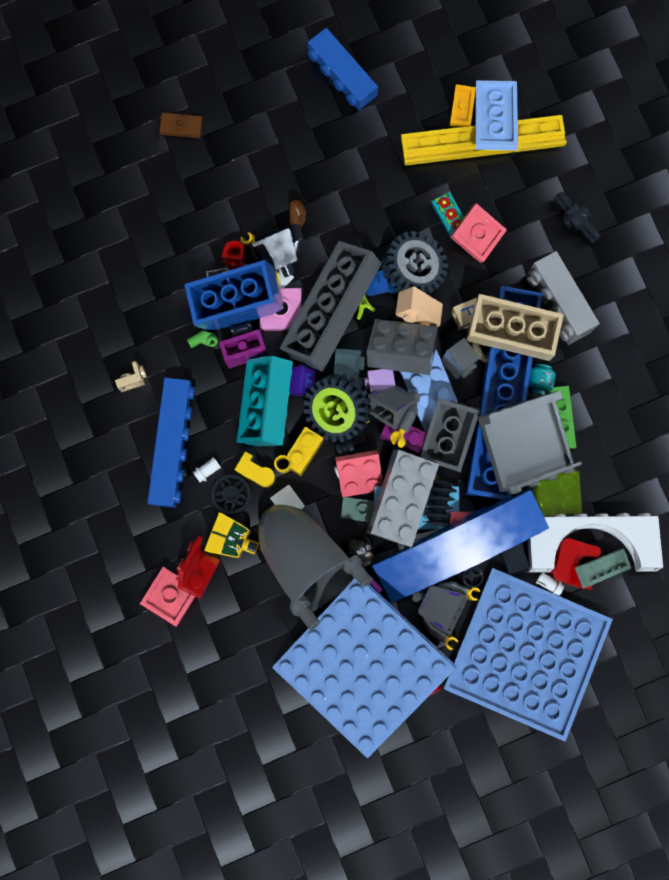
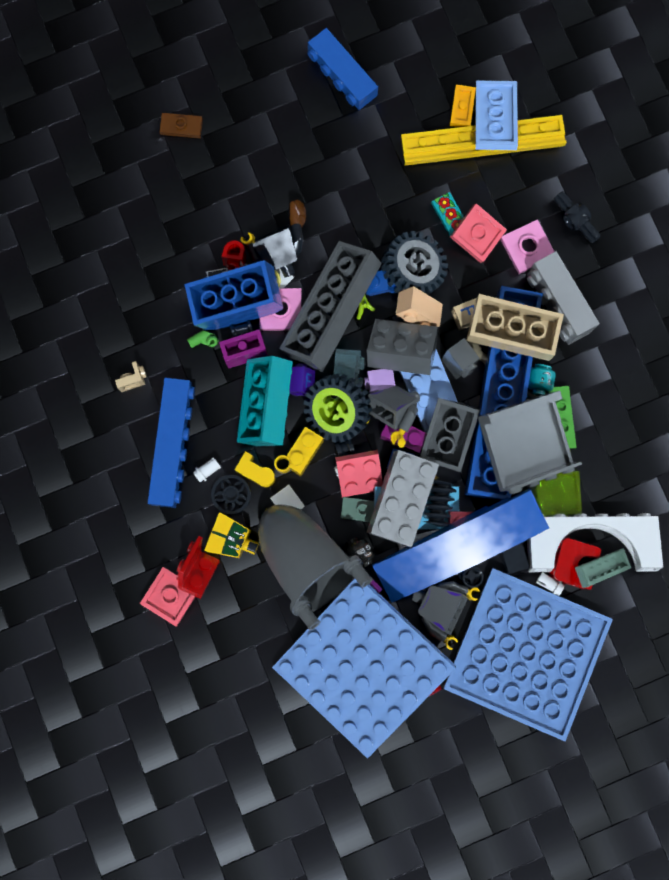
(520, 258): none -> bright pink piece

